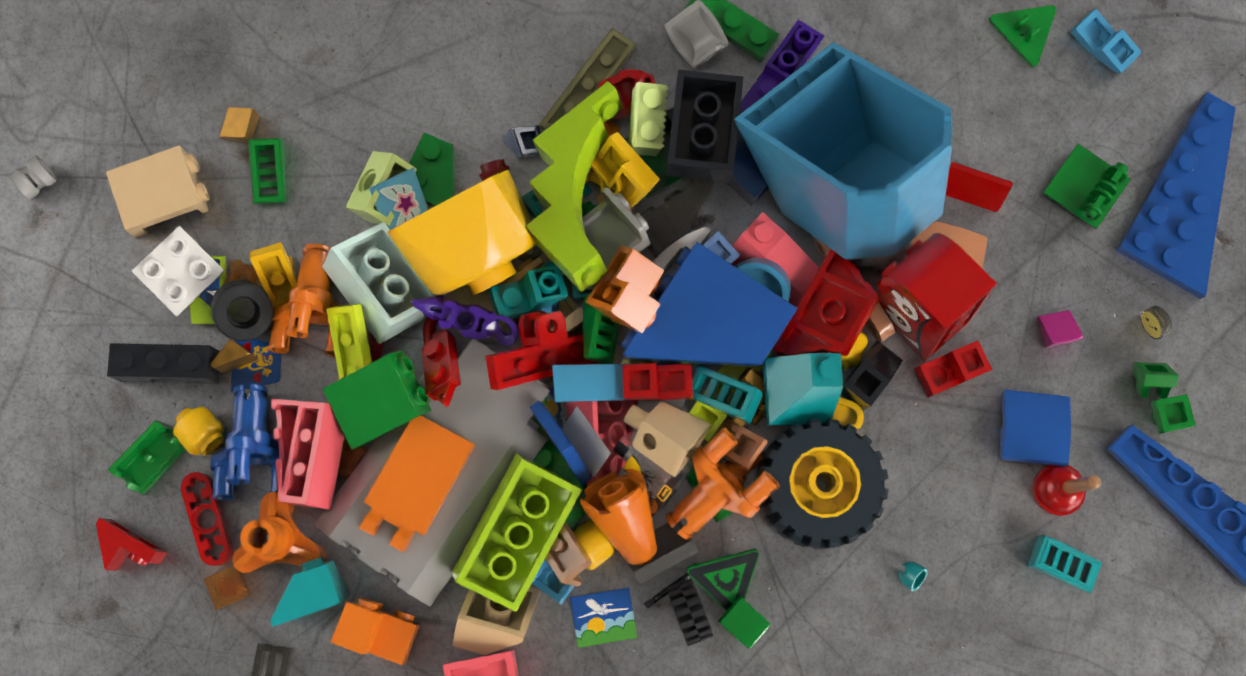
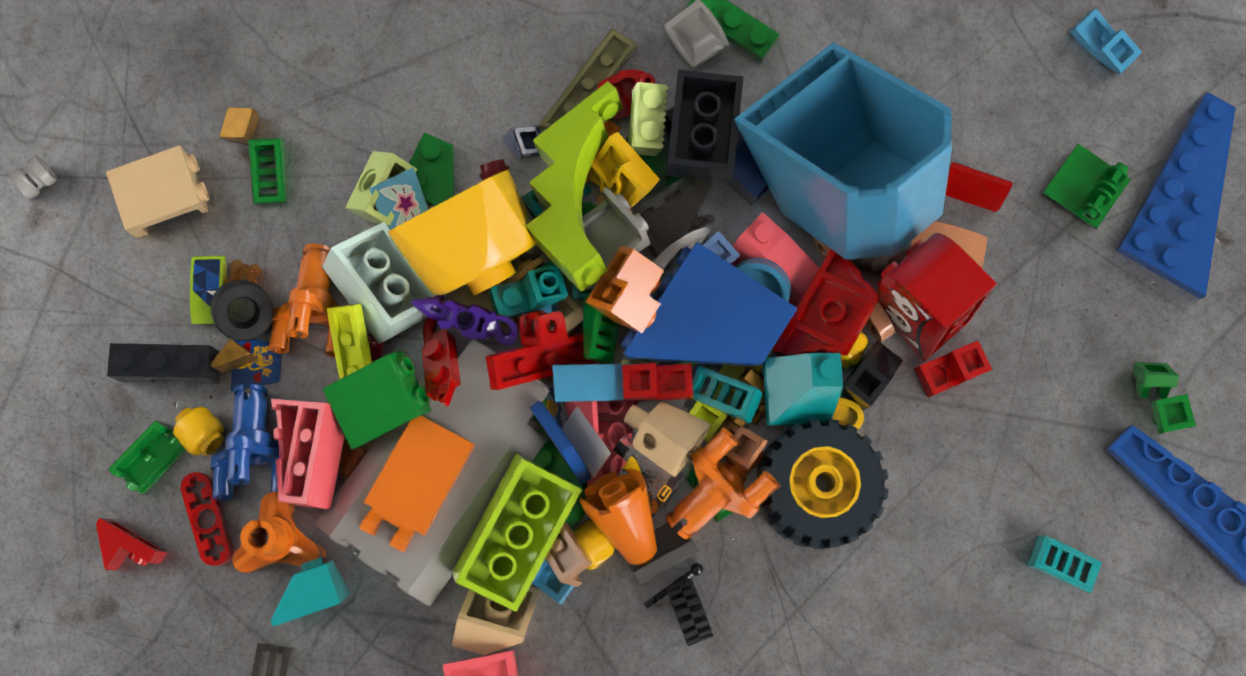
(178, 271): white hinge -> none
(227, 587): clear orange plate -> none
(275, 272): yellow slope -> none
(375, 631): orange brick -> none
(603, 617): sticker -> none
(726, 576): black piece -> none
(744, 622): green slope -> none
(790, 55): dark purple slope -> none
(913, 575): teal hinge -> none
(1026, 30): green piece -> none
(1035, 428): blue slope -> none
(1059, 329): dark pink slope -> none
(1062, 489): red piece -> none
(1156, 322): tile -> none

